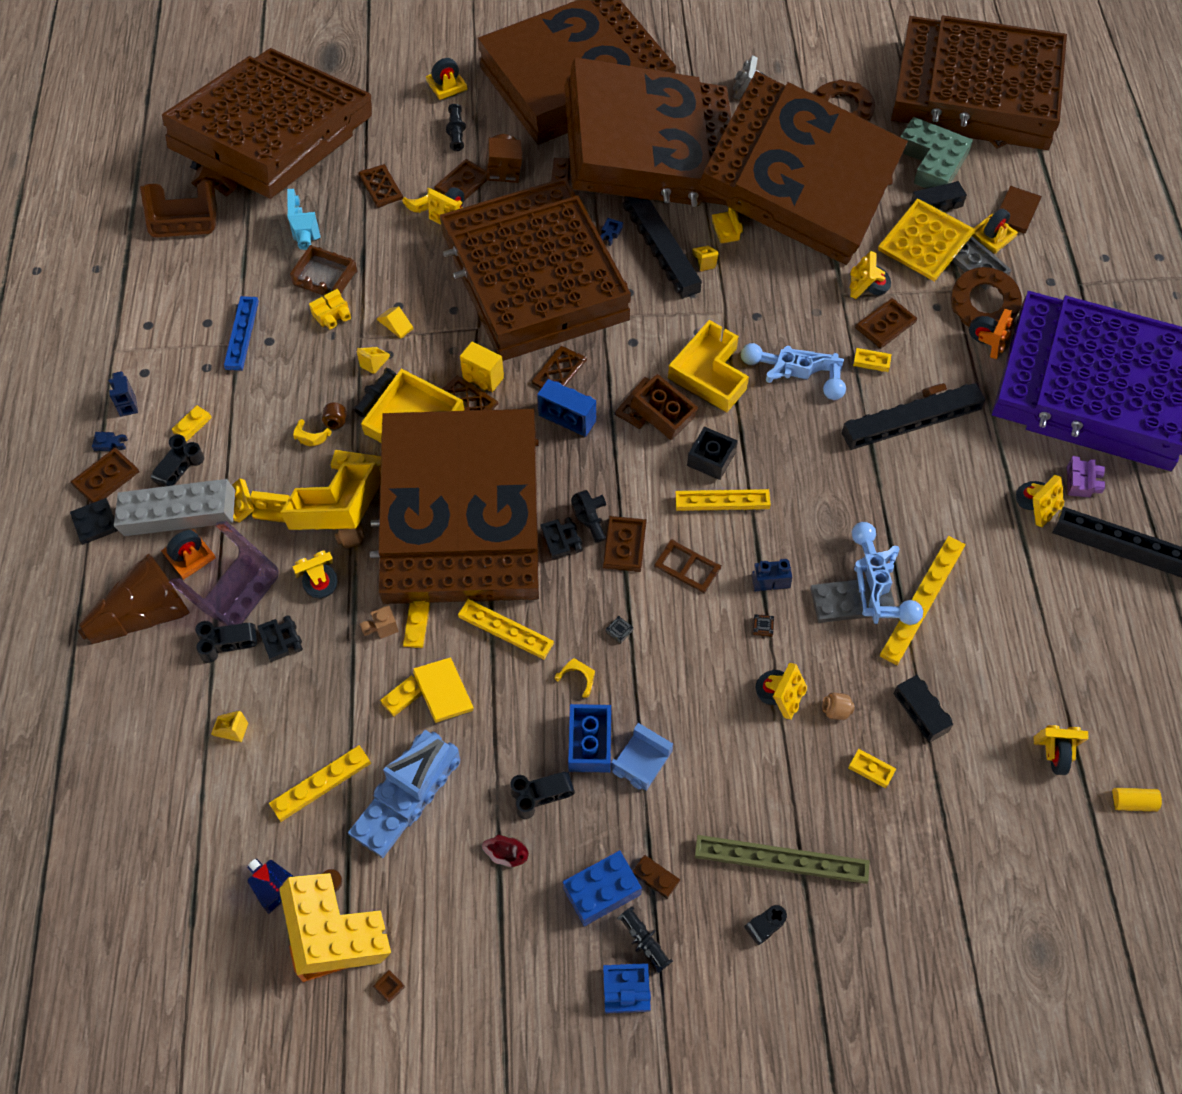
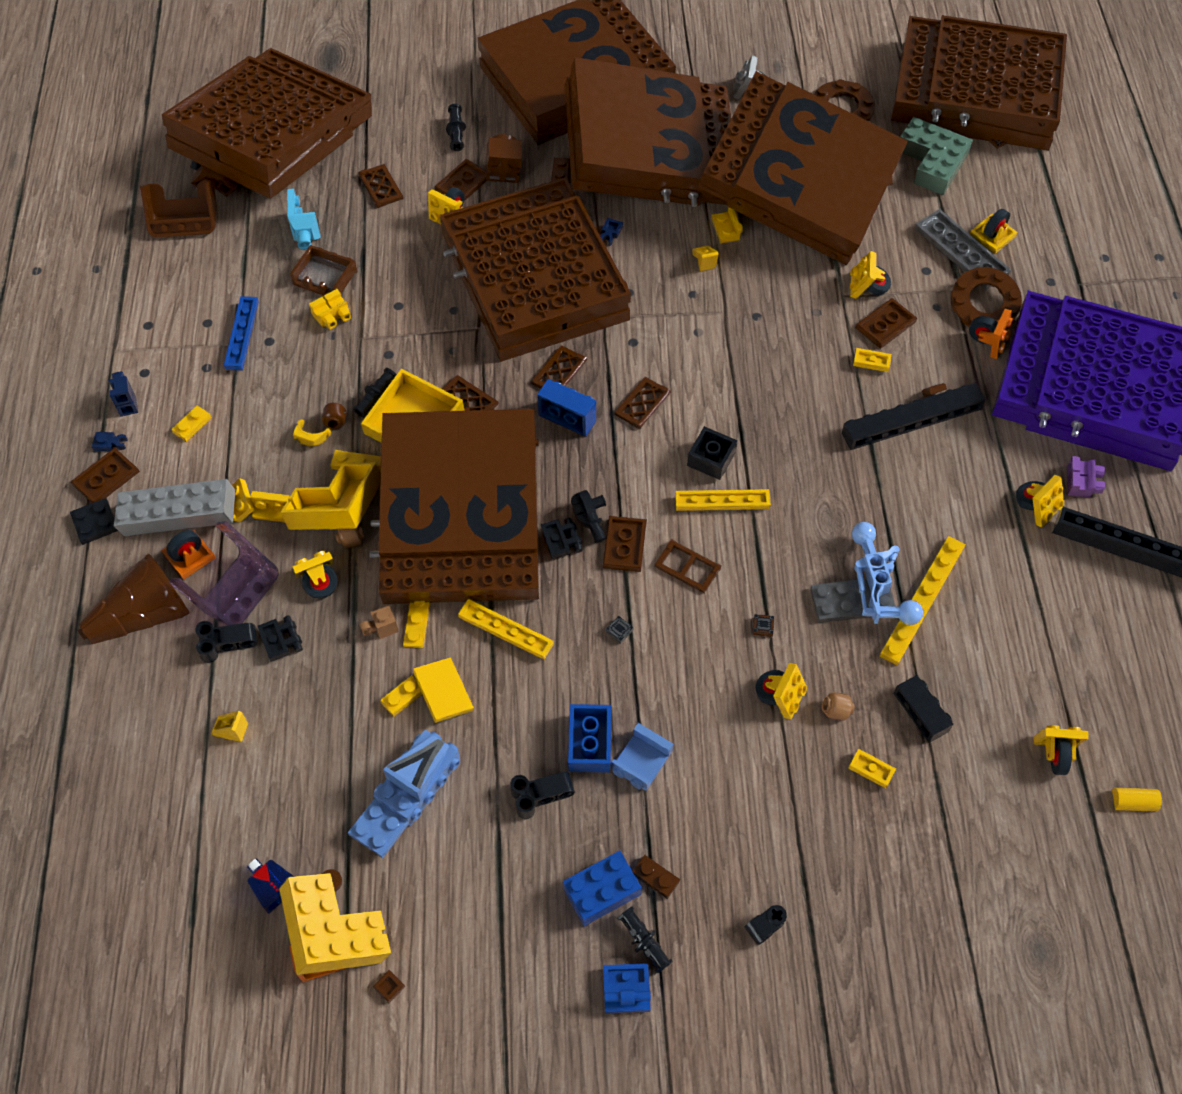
(177, 461): black piece -> none
(319, 783): yellow plate -> none
(372, 358): yellow slope -> none
(396, 321): yellow slope -> none
(417, 205): yellow helmet -> none
(446, 79): plate -> none
(482, 367): yellow brick -> none
(506, 850): dark red arm -> none
(573, 665): yellow helmet -> none
(663, 246): black brick -> none
(664, 407): reddish brown brick -> none
(703, 367): yellow piece -> none
(772, 574): dark blue hips -> none
(782, 859): olive plate -> none
(800, 365): light blue piece -> none
(926, 239): yellow plate -> none
(942, 197): black brick -> none
(1021, 207): reddish brown tile -> none

